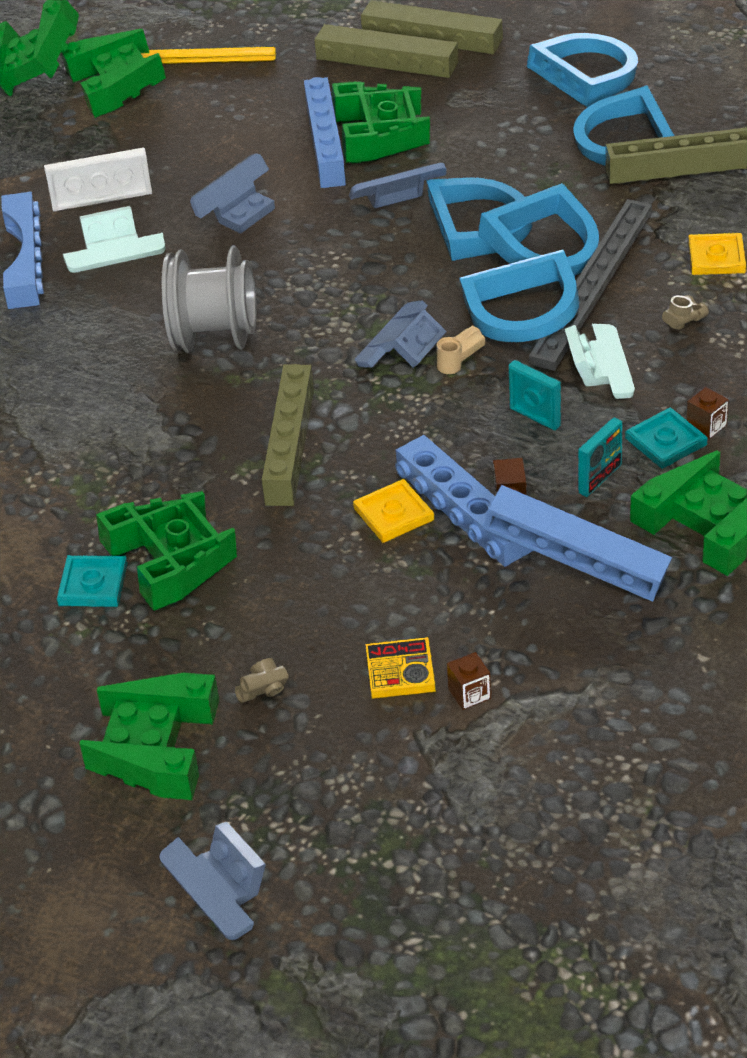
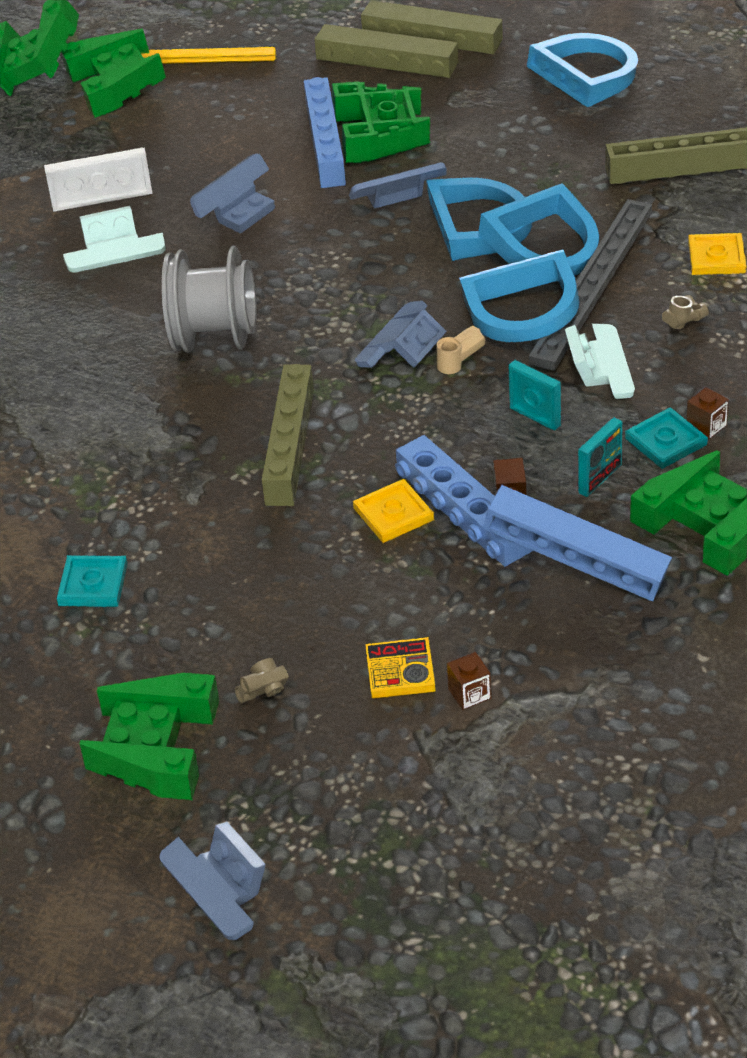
(24, 277): medium blue arch -> none
(177, 537): green wedge -> none
(616, 106): dark azure window -> none

